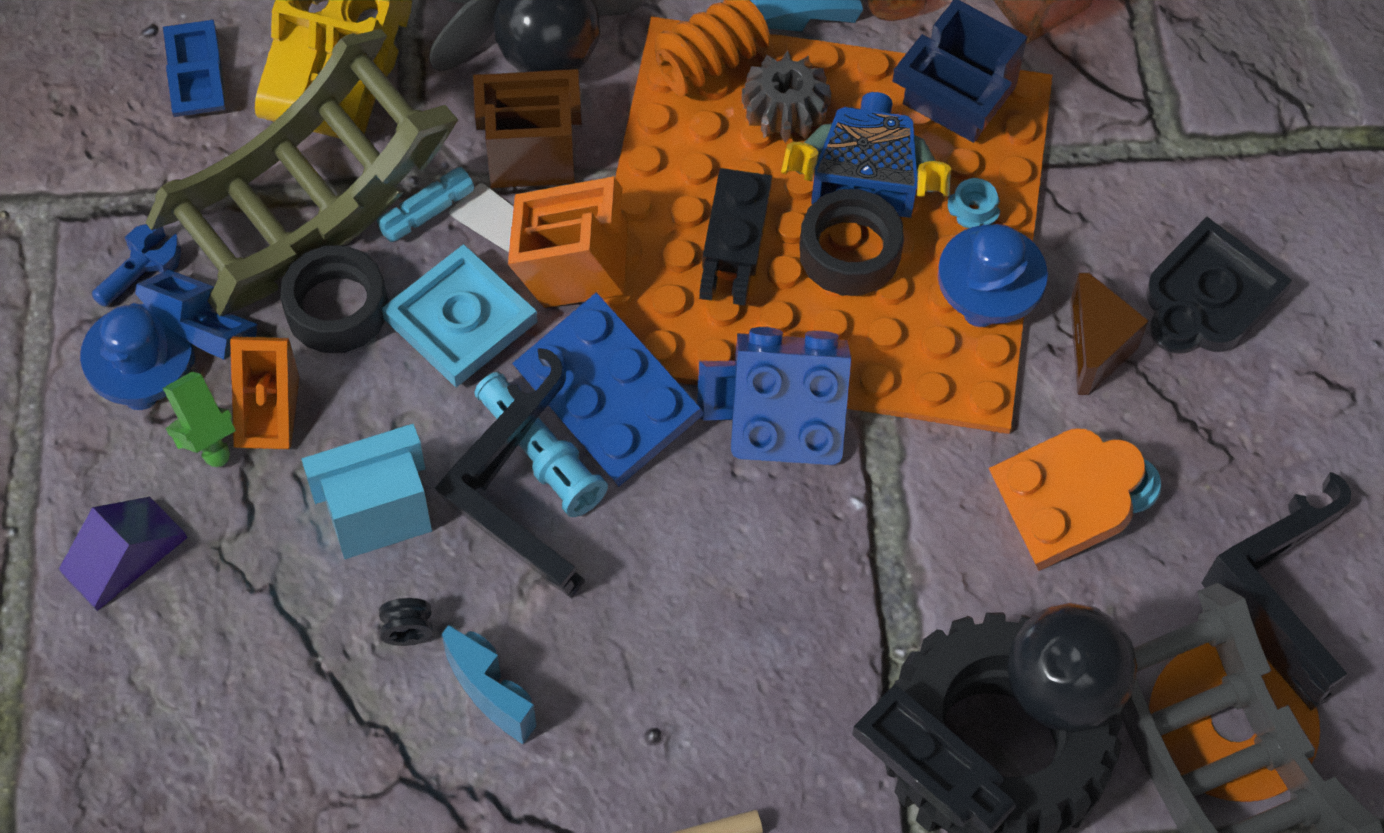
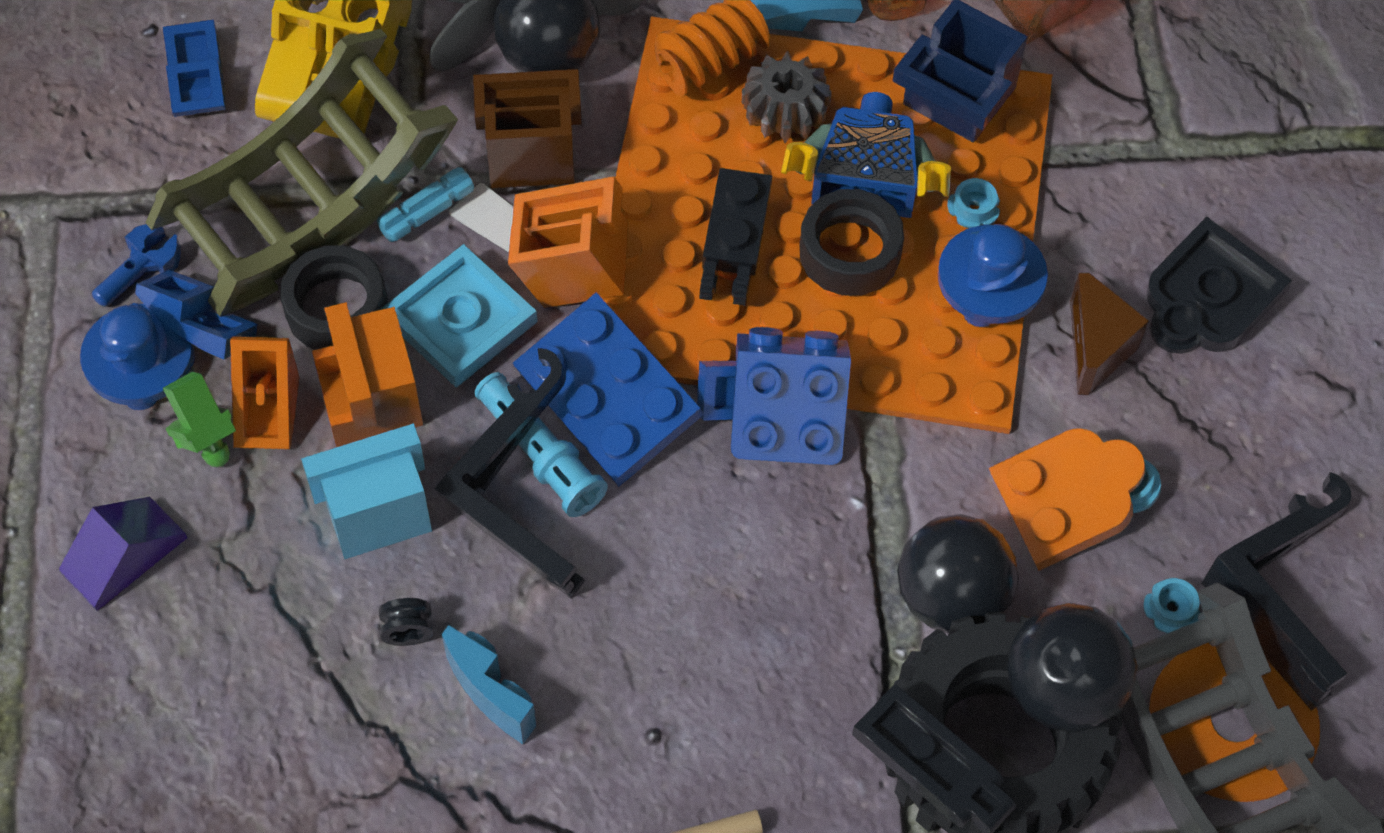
(366, 375): none -> orange plate
(957, 571): none -> black piece
(1176, 592): none -> medium azure plate

